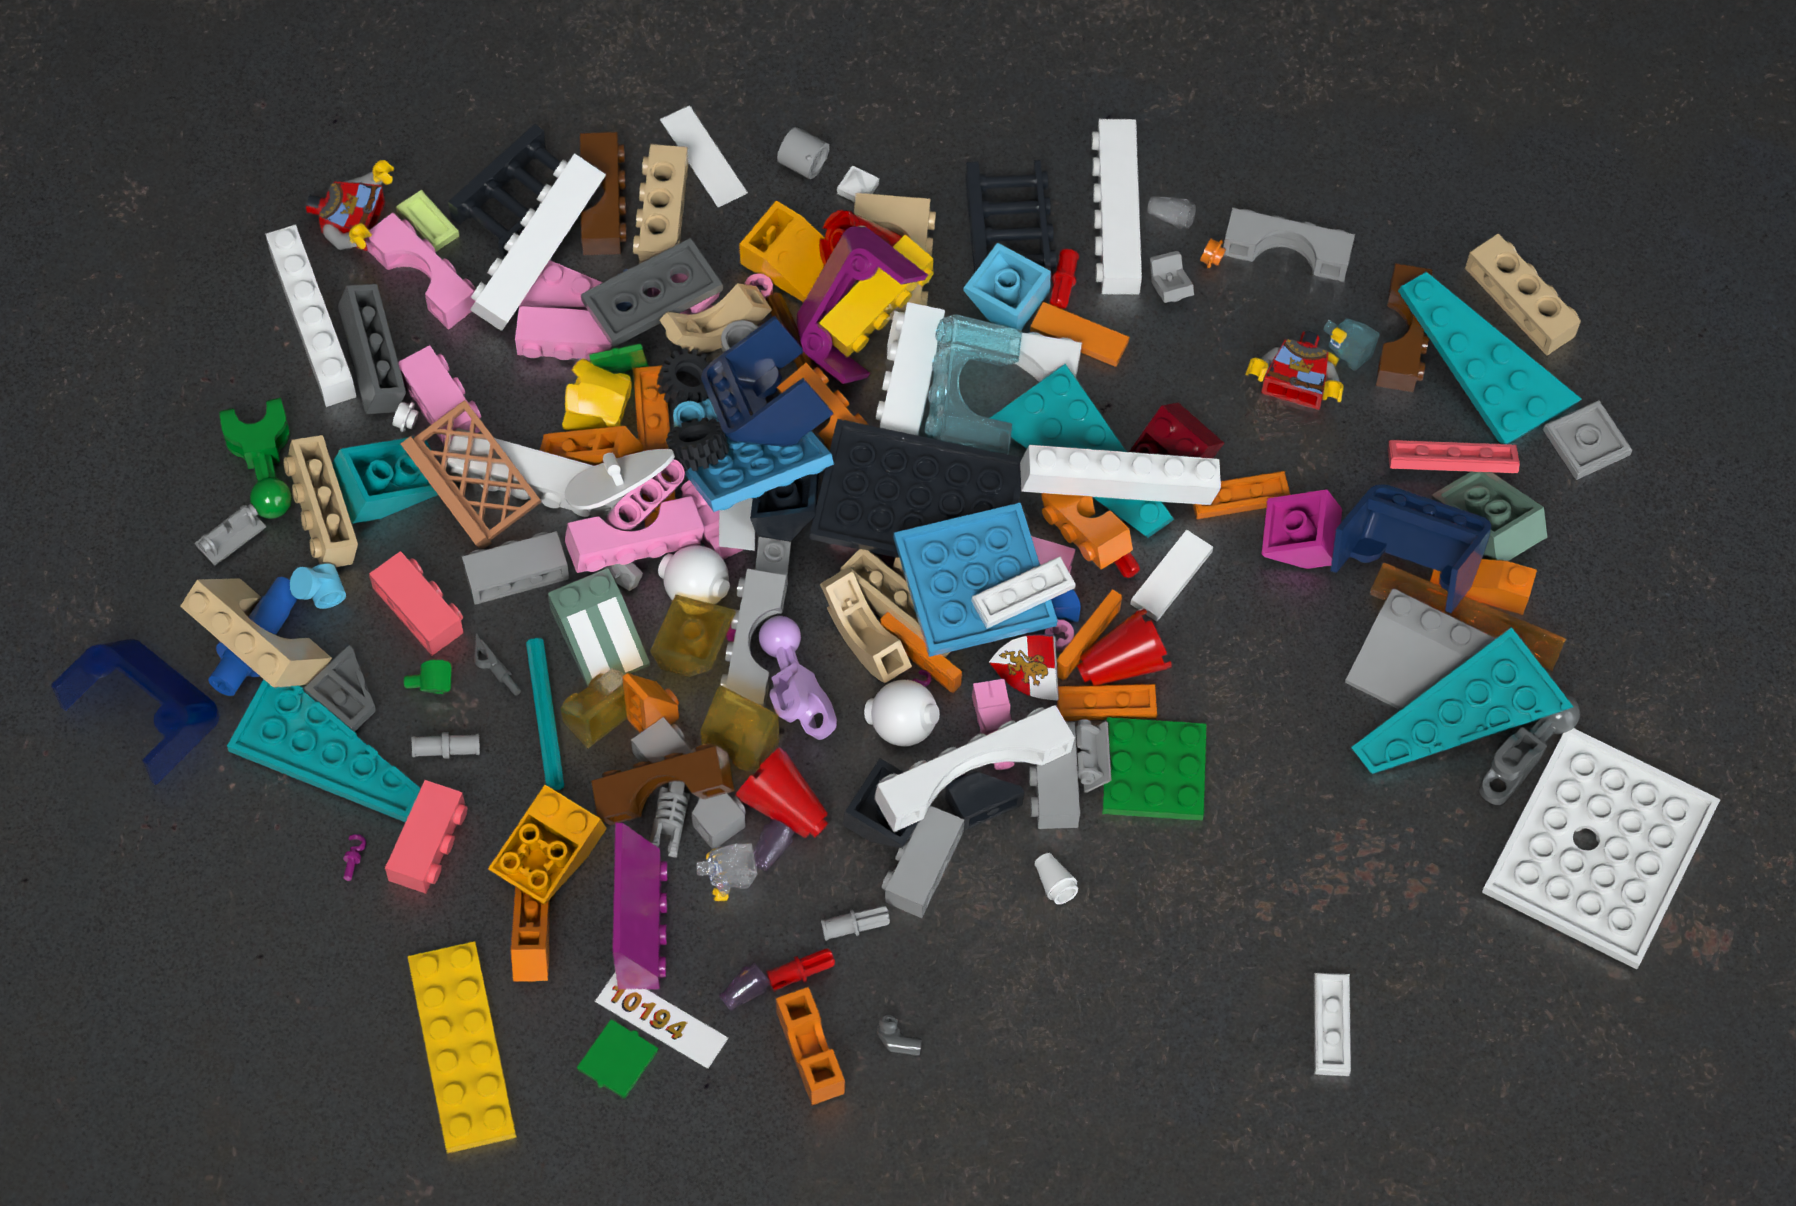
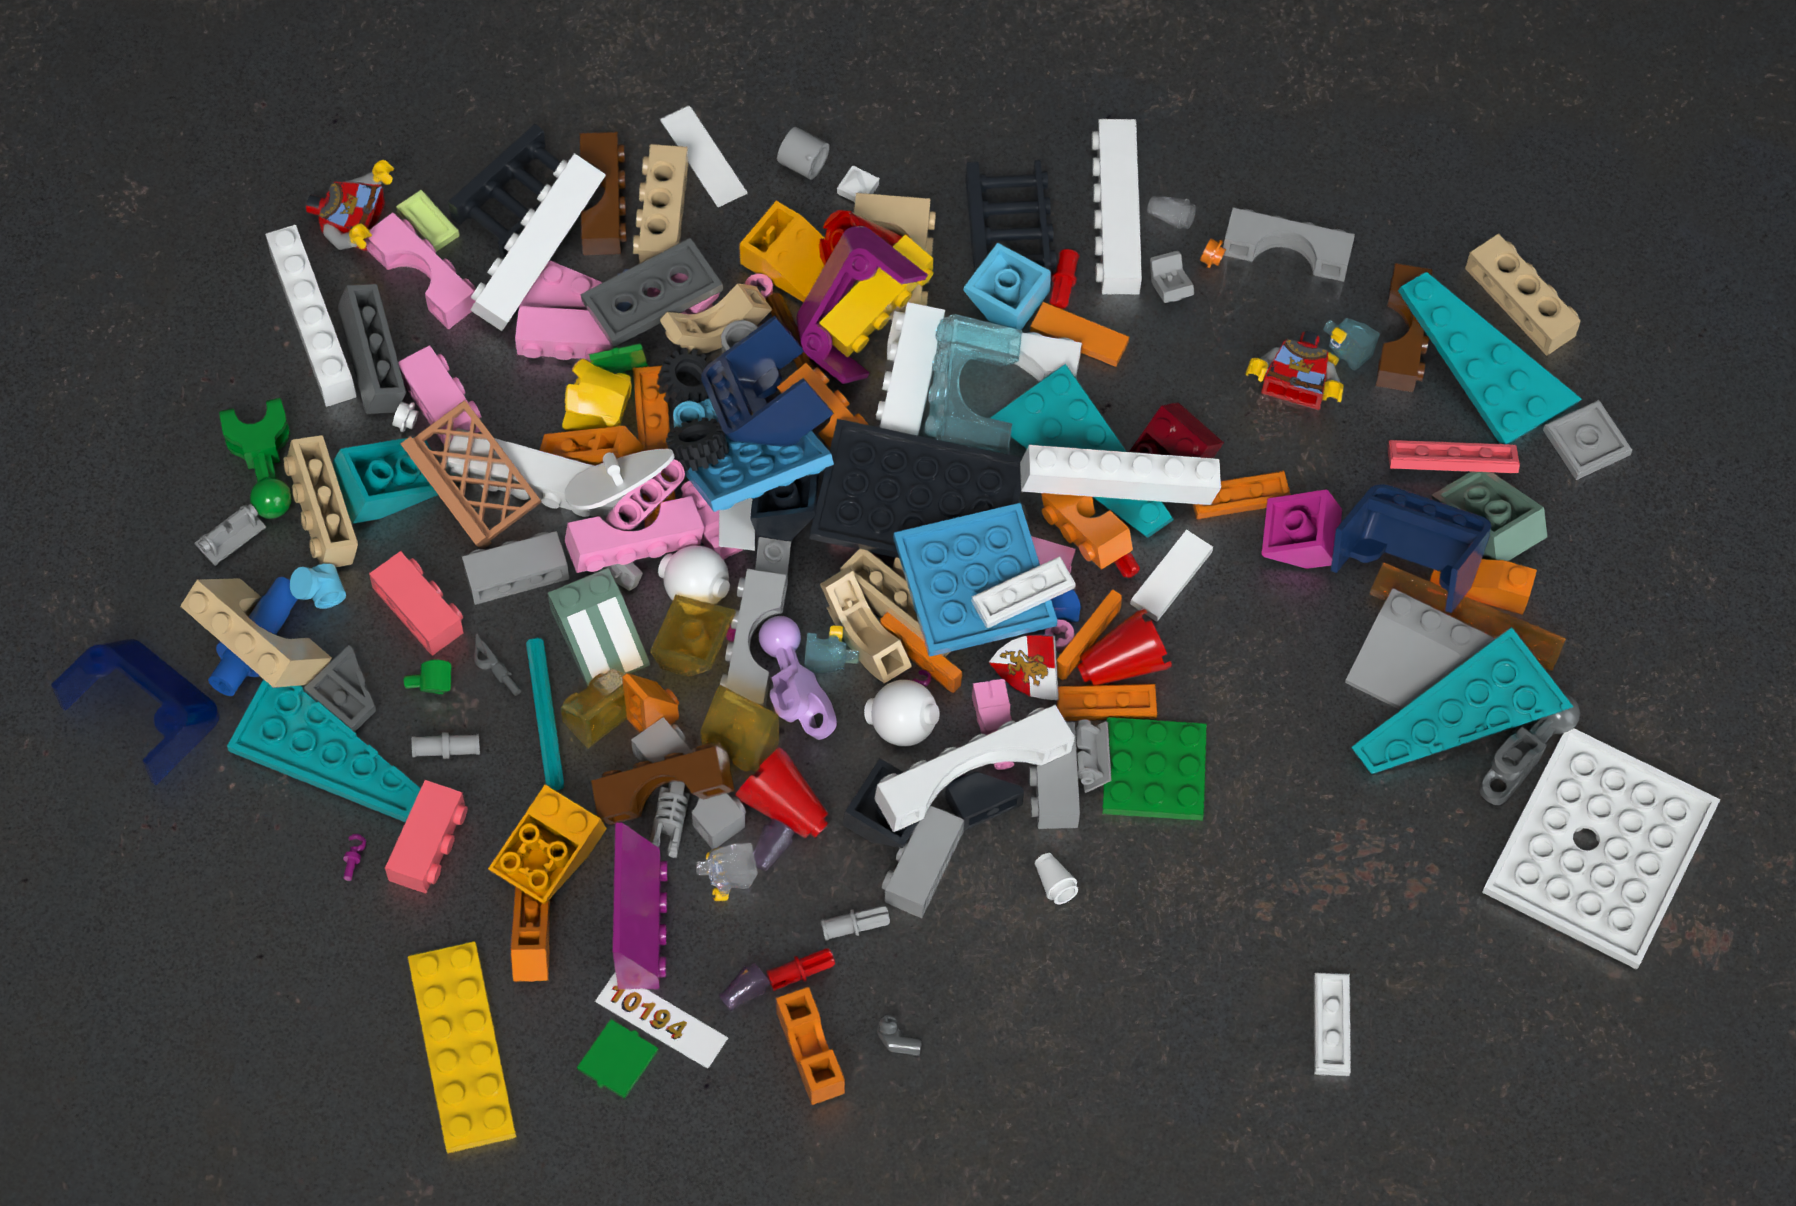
(828, 654): none -> clear light blue piece

